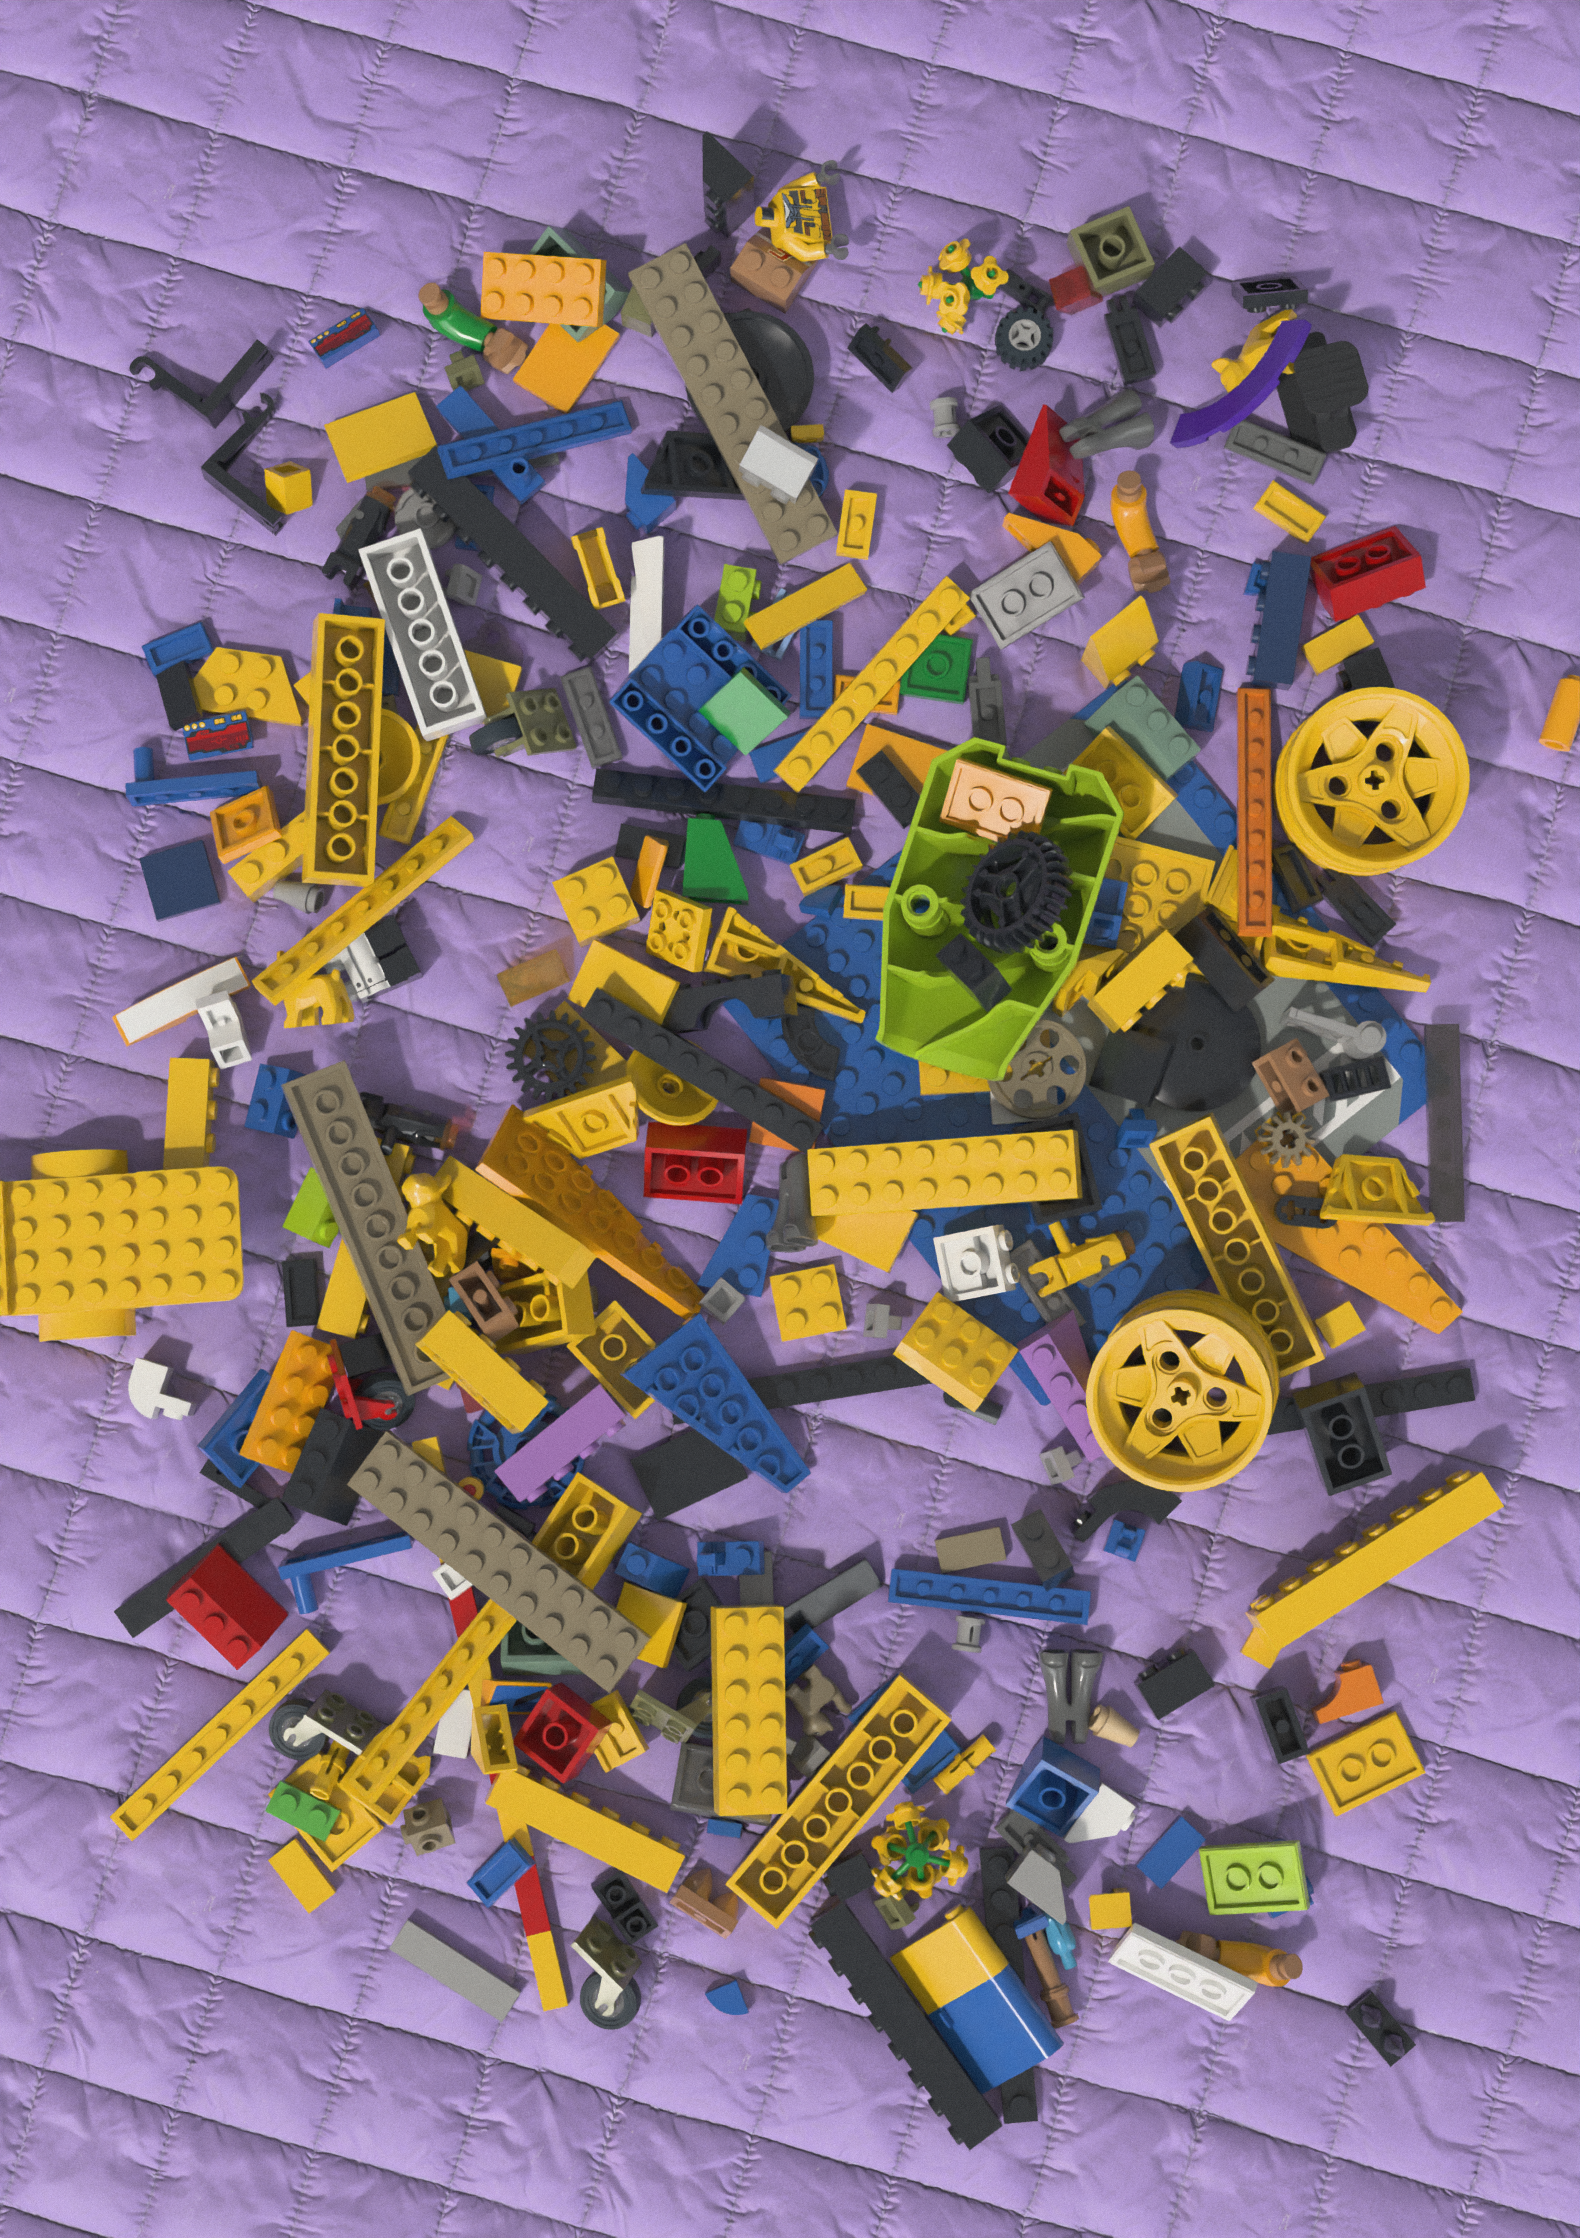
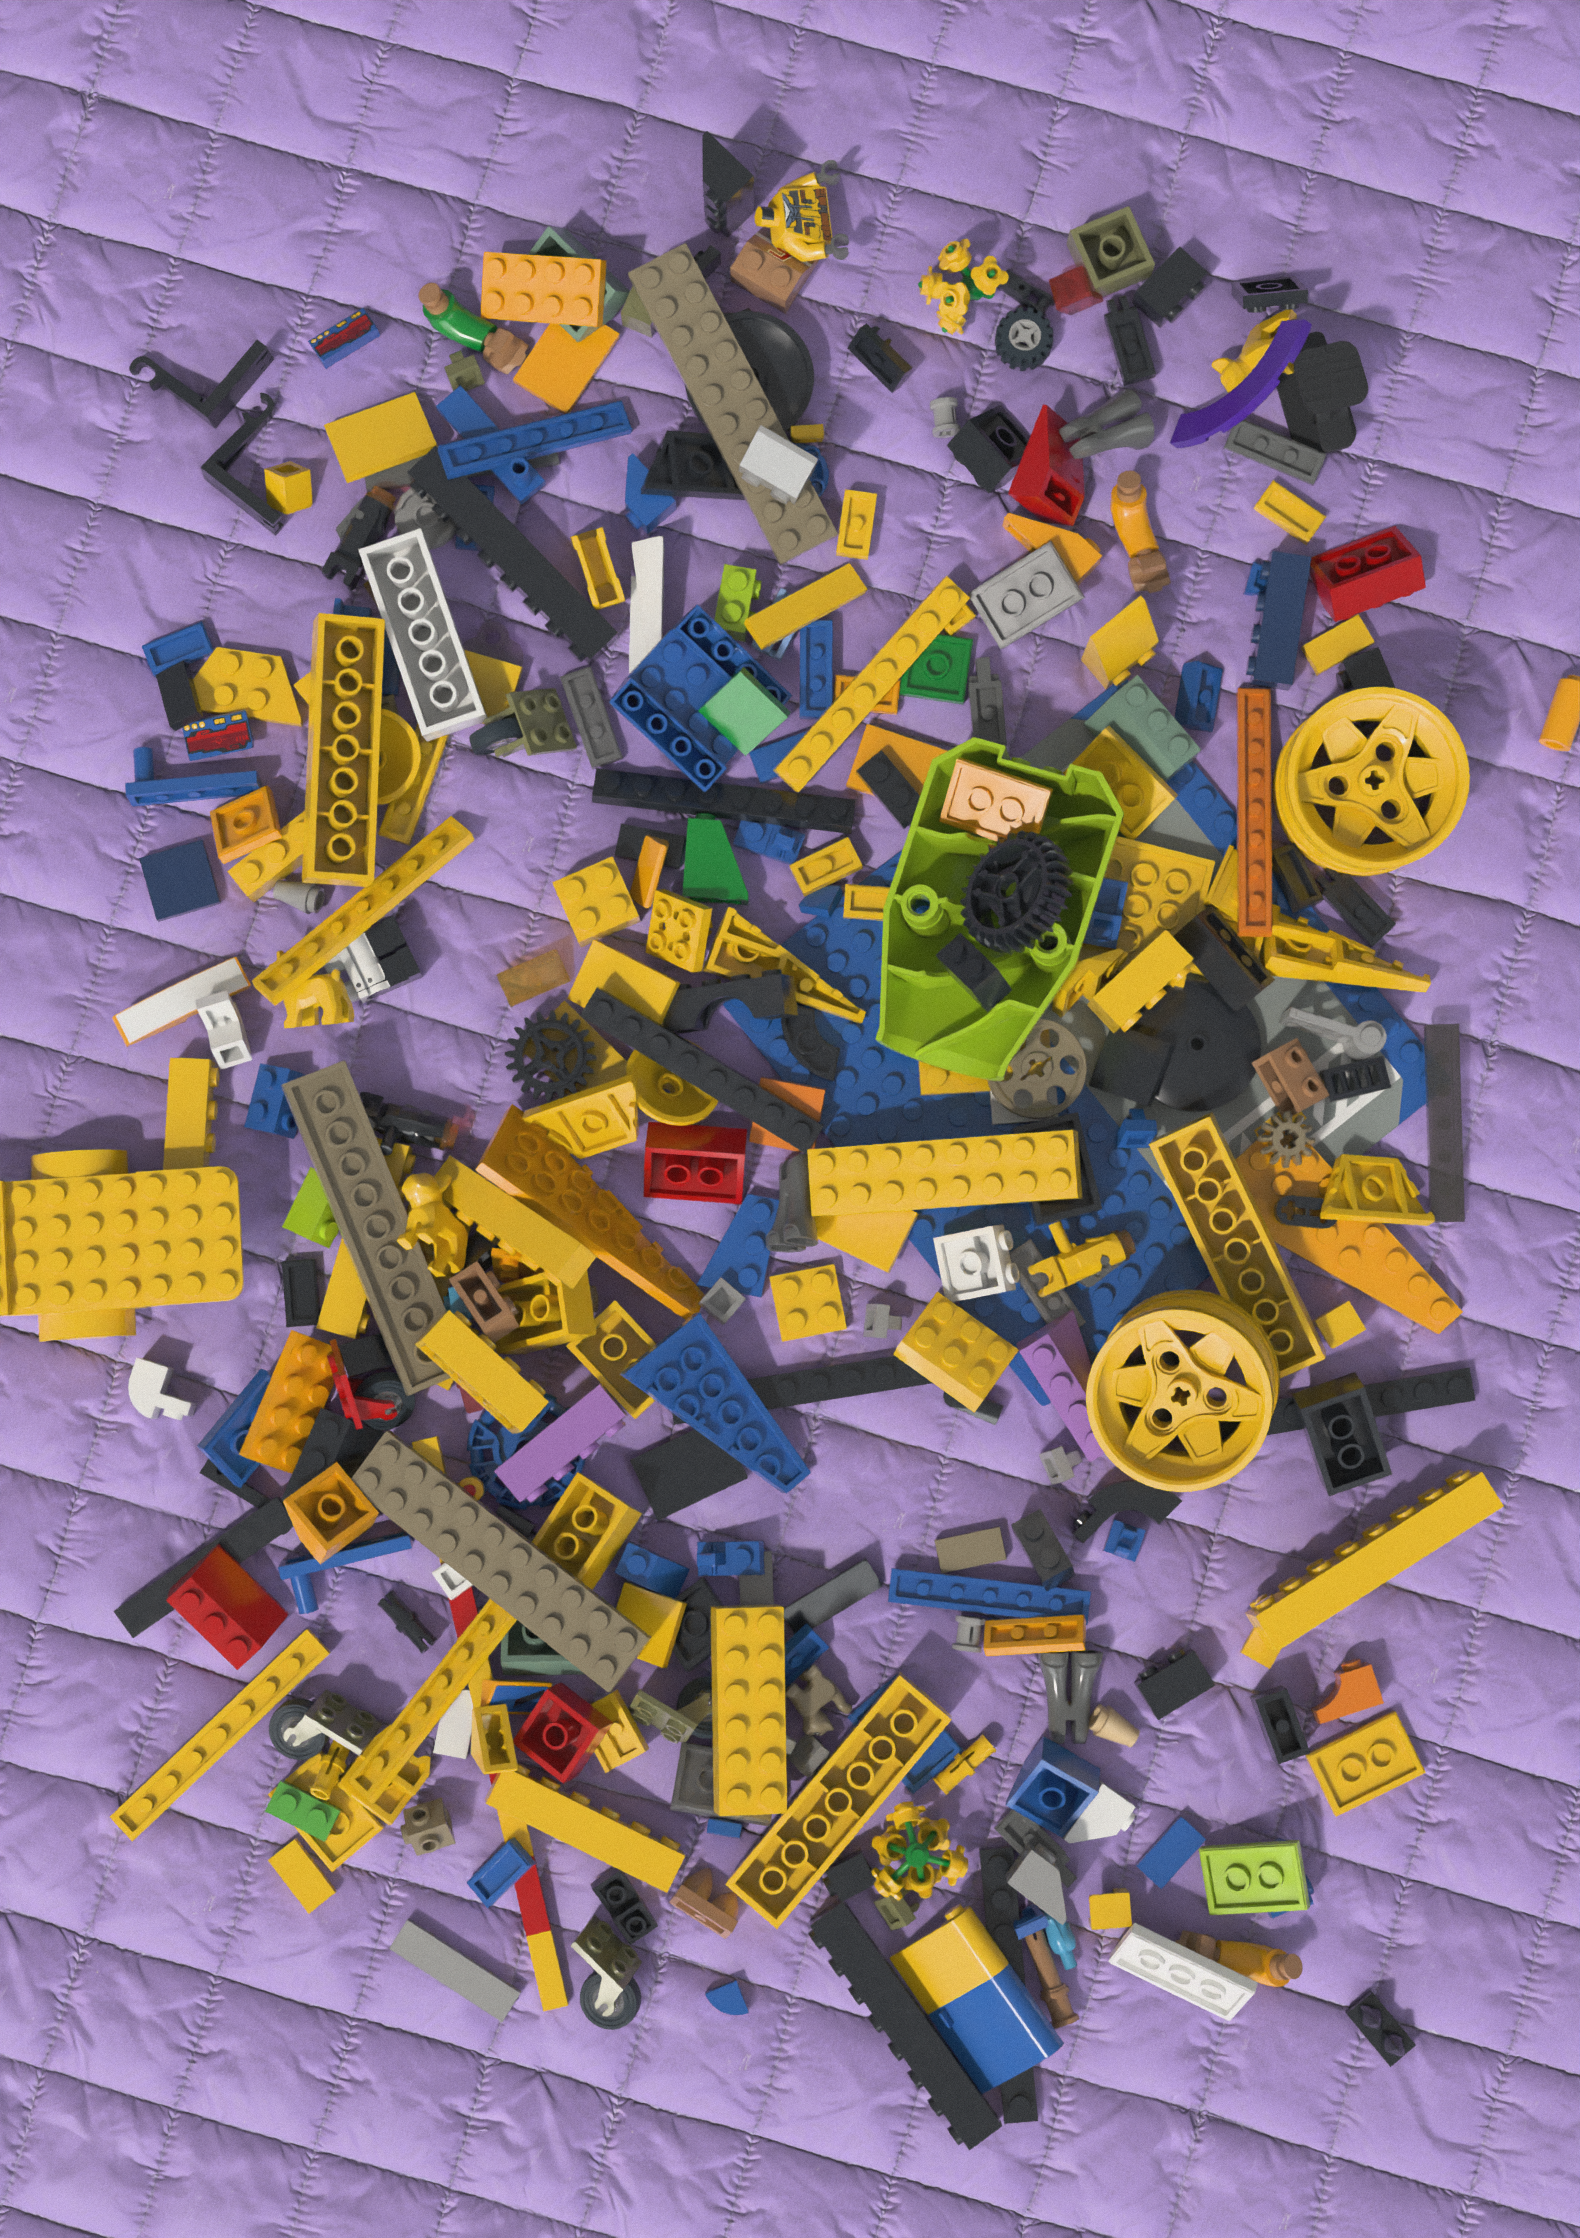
(329, 1512): none -> light orange slope
(407, 1621): none -> black pin
(463, 584): light grey tile -> none
(1035, 1635): none -> light orange plate

